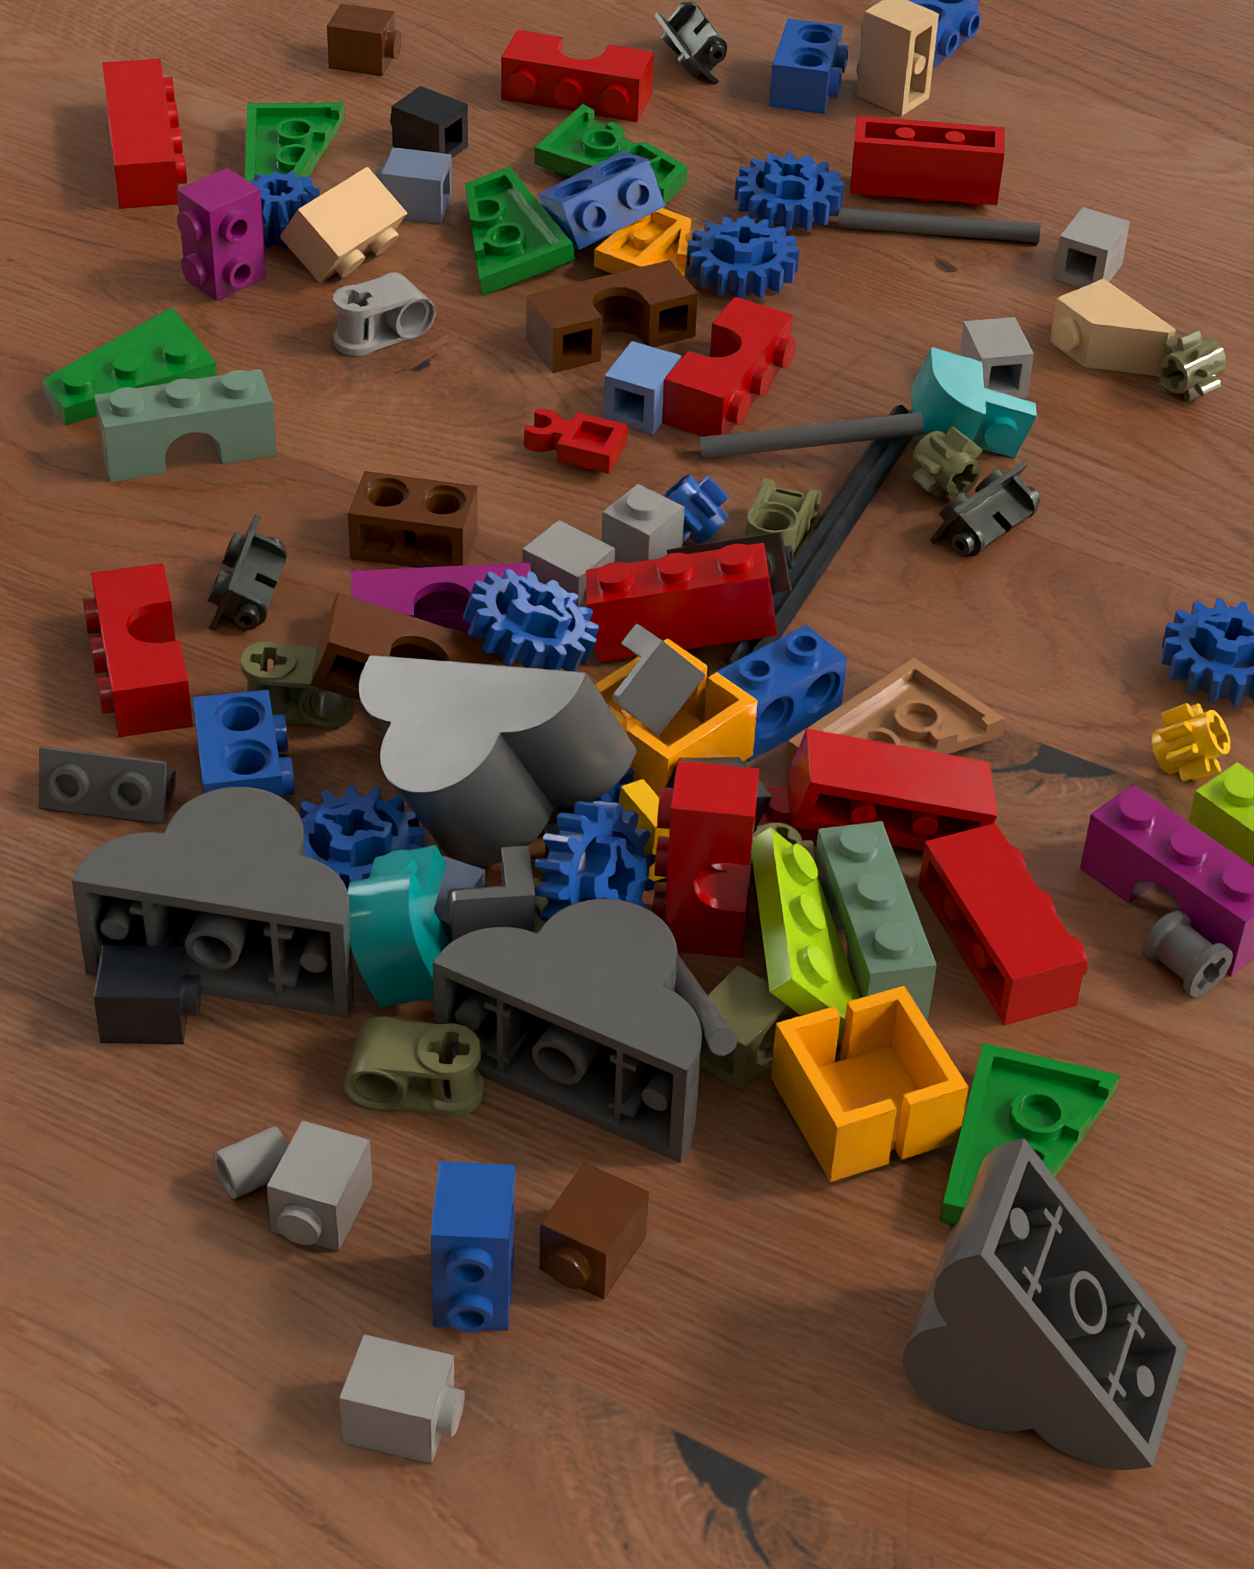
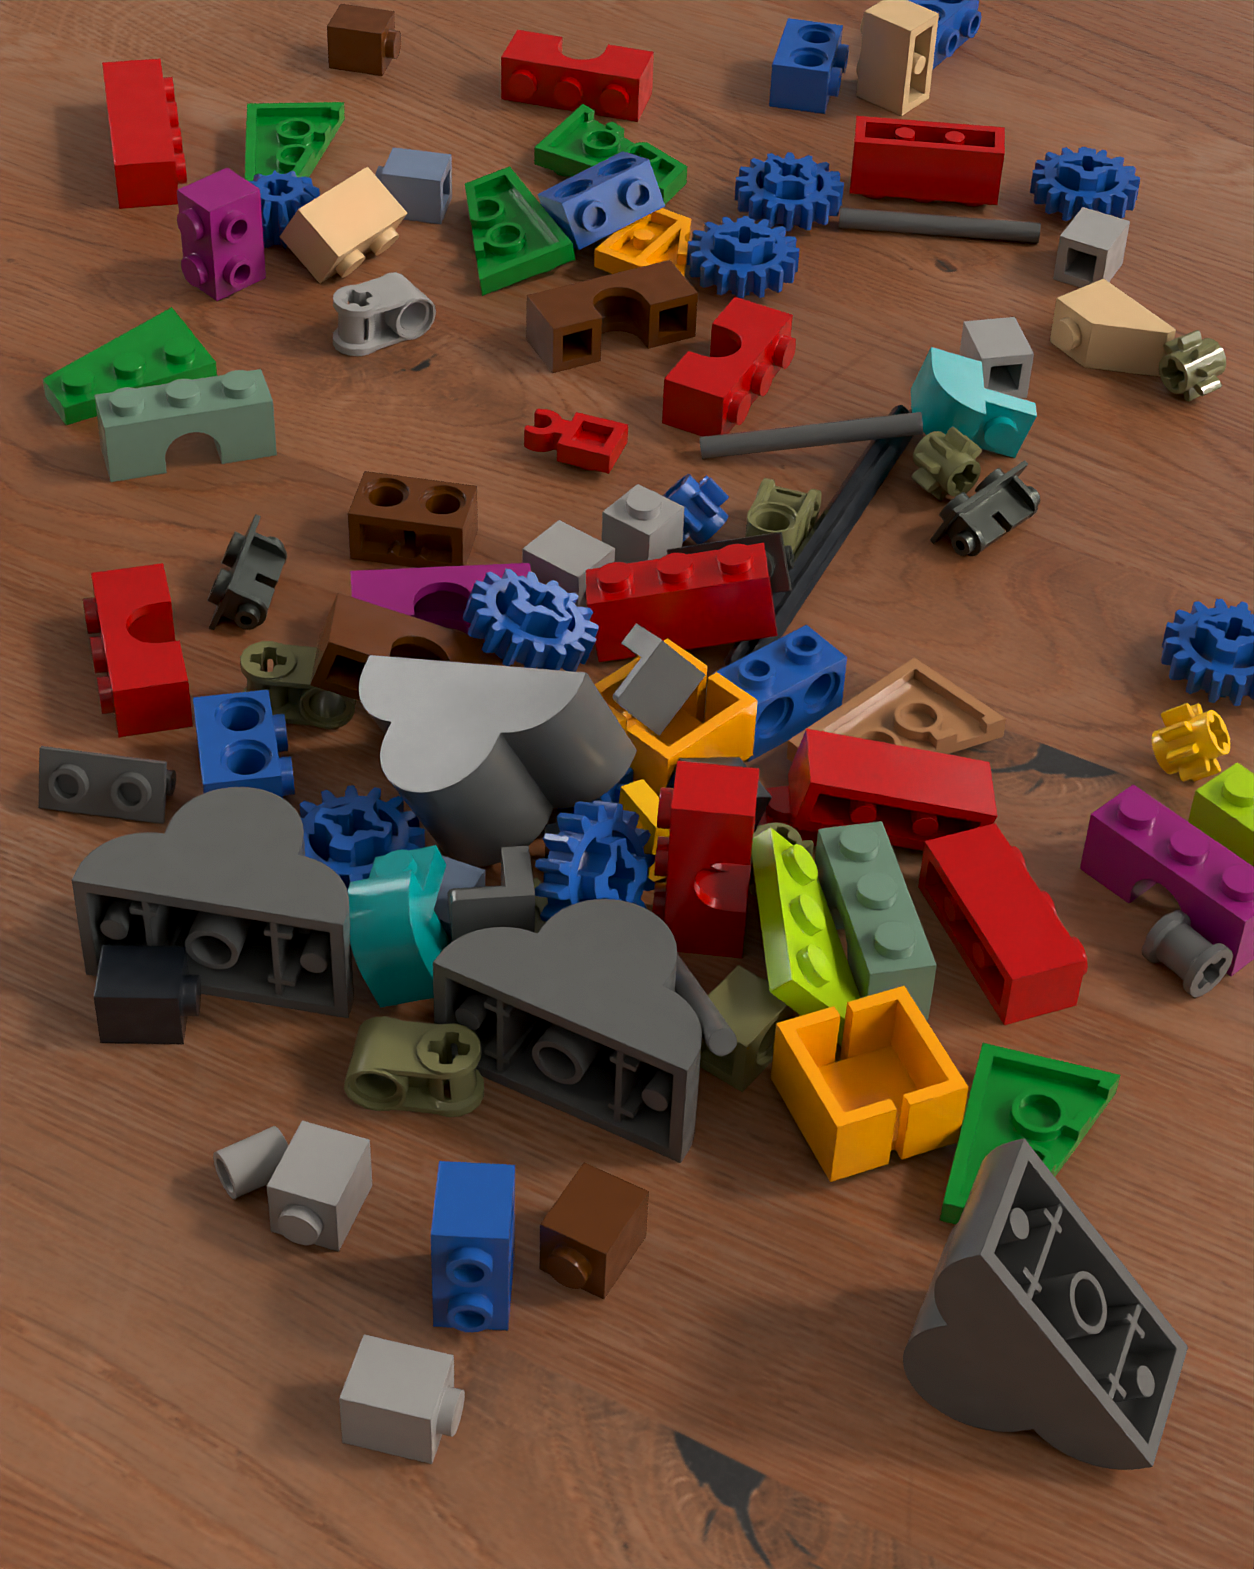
(430, 123): black brick -> none
(636, 386): medium blue brick -> none
(694, 39): pearl dark grey hinge -> none
(1084, 181): none -> blue gear

